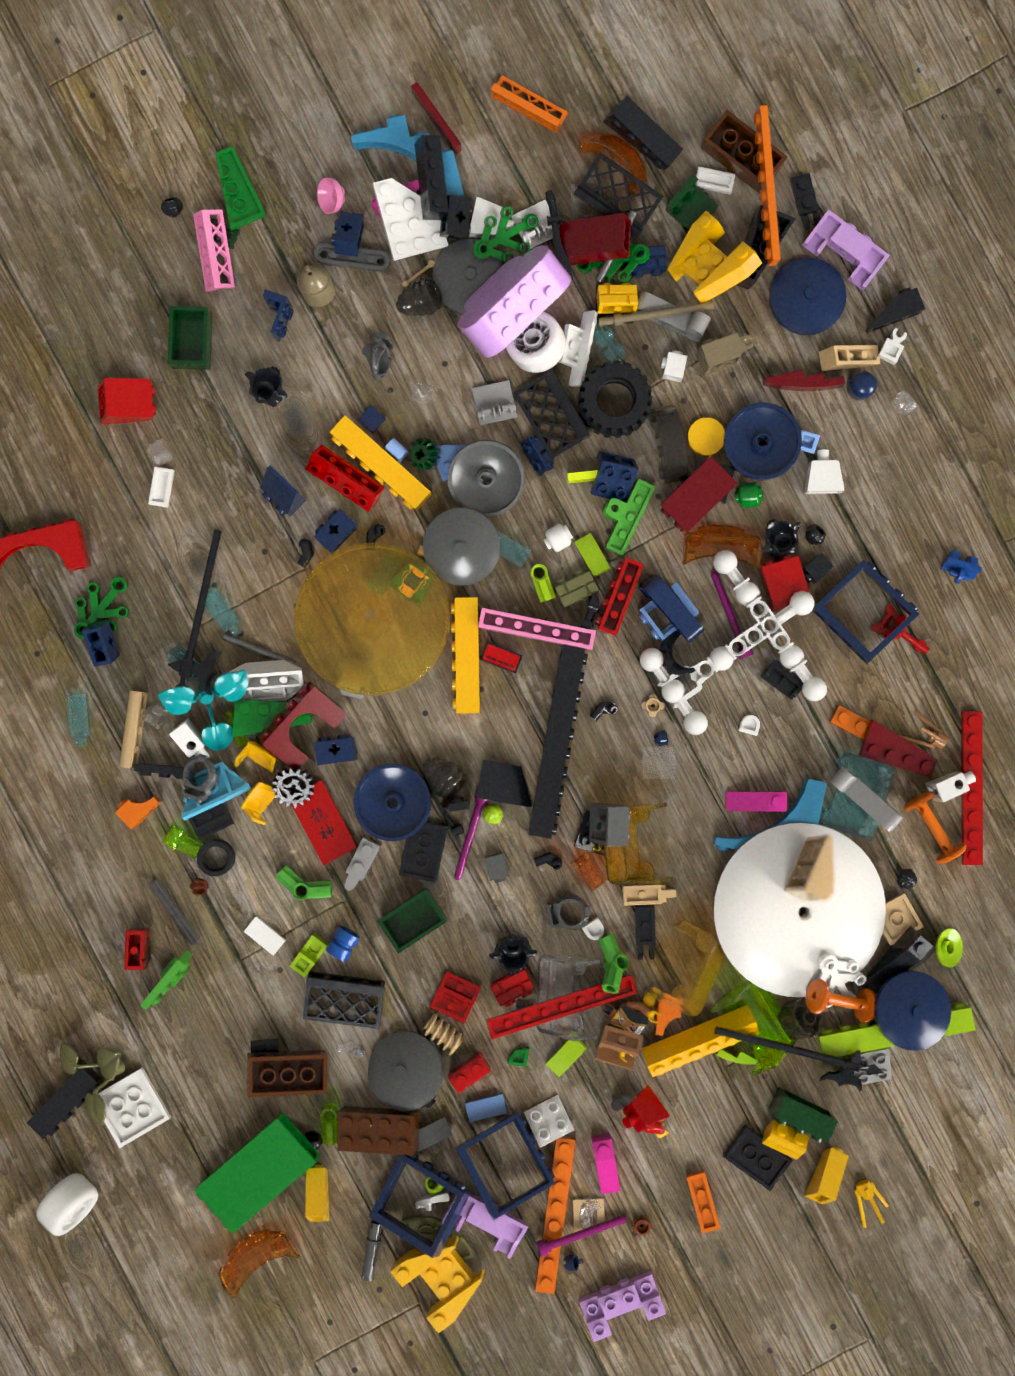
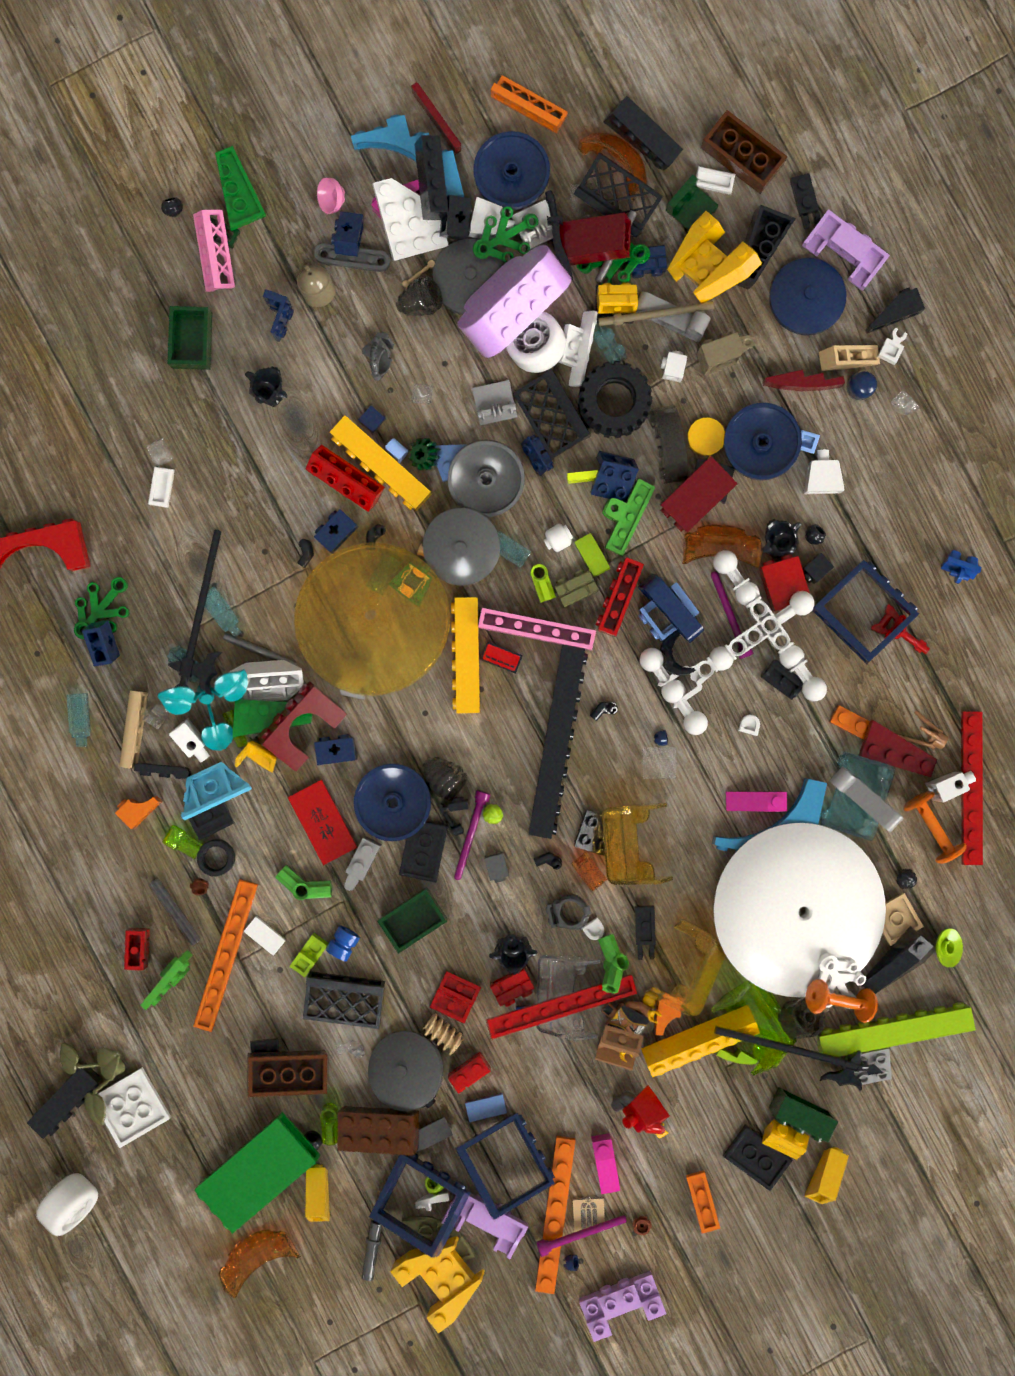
(125, 400): red slope -> none
(192, 790): dark grey piece -> none
(225, 955): none -> orange tile
(257, 801): yellow piece -> none
(281, 492): dark blue slope -> none
(282, 783): gear -> none
(503, 784): black slope -> none
(516, 154): none -> dark blue dish
(519, 1057): green tile -> none
(549, 1121): white hinge -> none
(565, 1056): lime slope -> none
(586, 1212): clear arm -> none
(592, 609): black piece -> none
(609, 824): dark grey slope -> none
(646, 894): tan hinge -> none
(652, 700): tan plate -> none
(749, 495): green head -> none
(766, 178): orange plate -> none
(814, 870): tan slope -> none
(866, 1190): yellow plant -> none
(912, 1010): dark blue dish -> none

